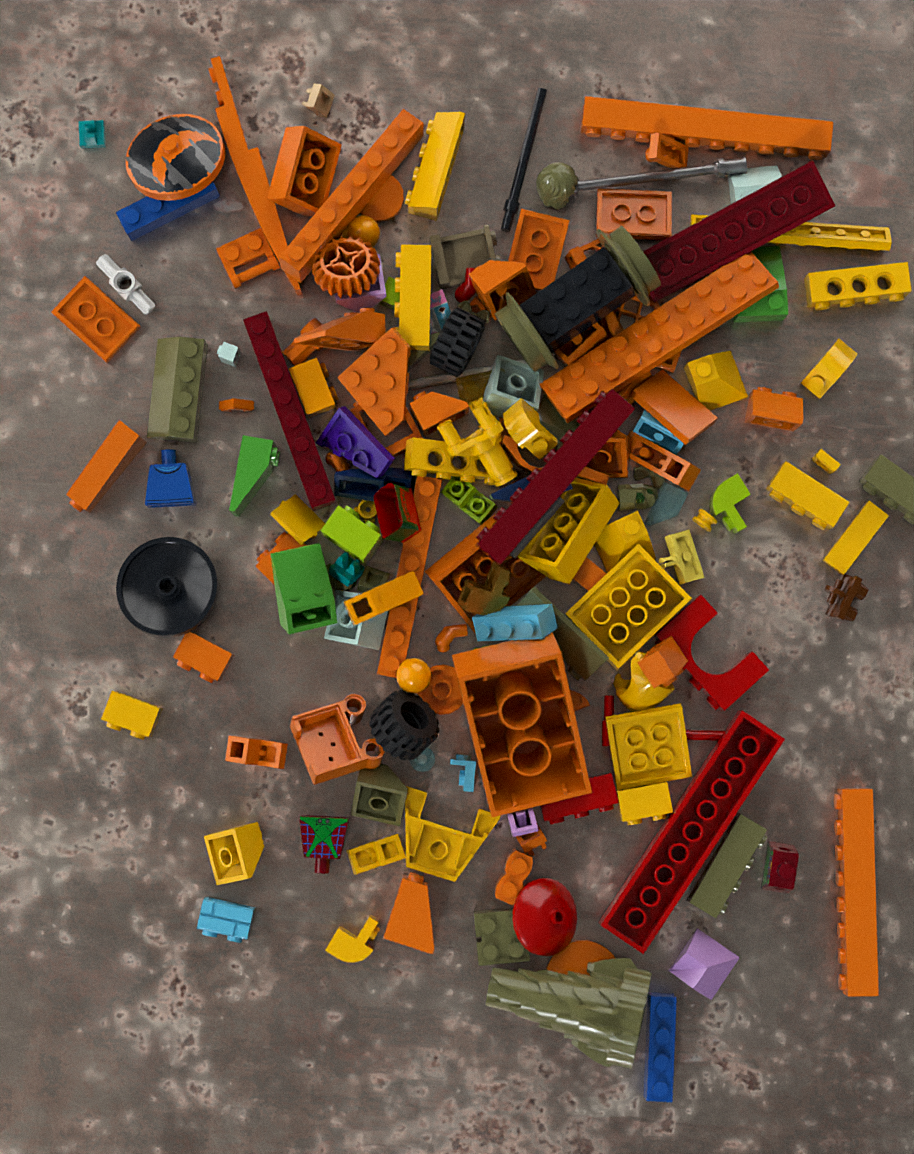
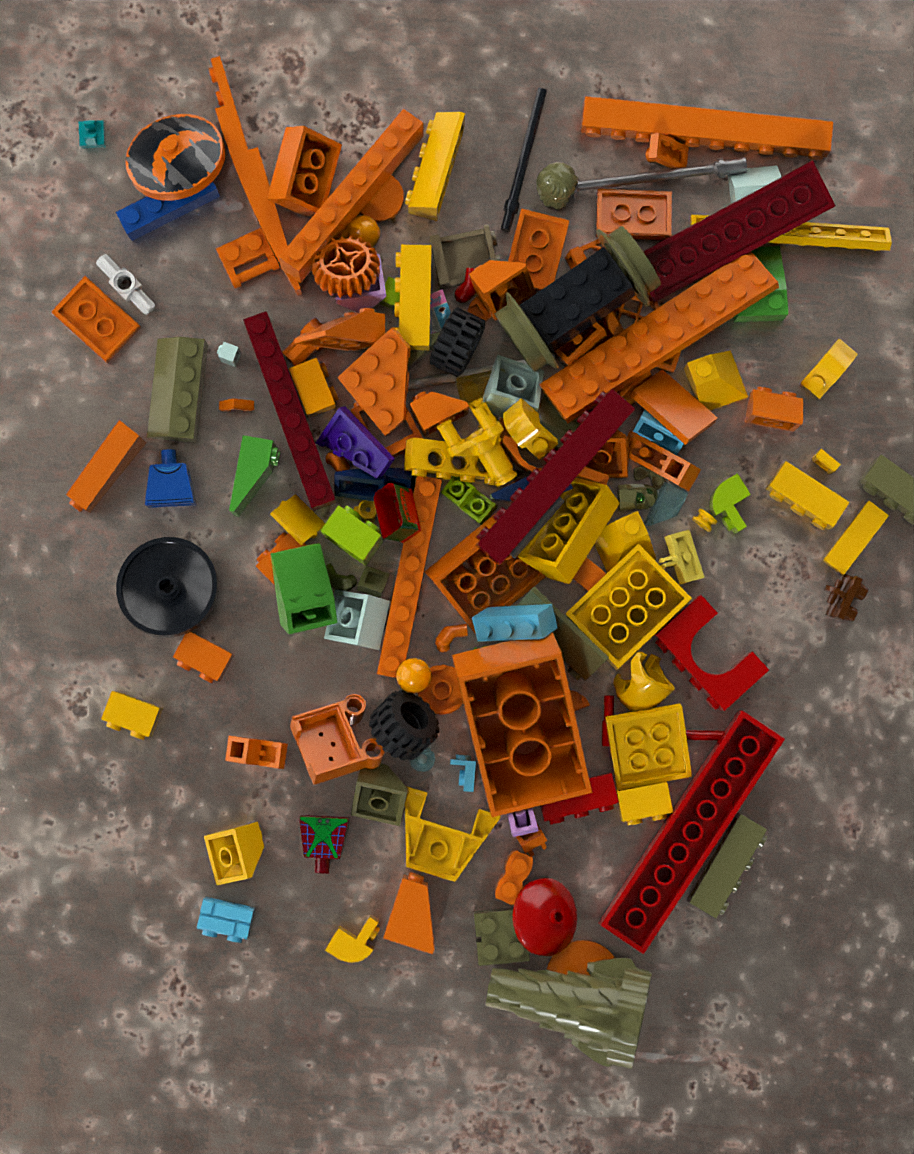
(319, 100): tan tile -> none
(346, 569): teal tile -> none
(375, 854): yellow slope -> none
(383, 598): light orange slope -> none
(484, 314): olive piece -> none
(486, 597): pearl gold brick -> none
(660, 1047): blue brick -> none
(663, 663): orange brick -> none
(703, 964): lavender slope -> none
(780, 867): dark red torso -> none
(857, 892): orange brick -> none
(894, 274): yellow brick -> none

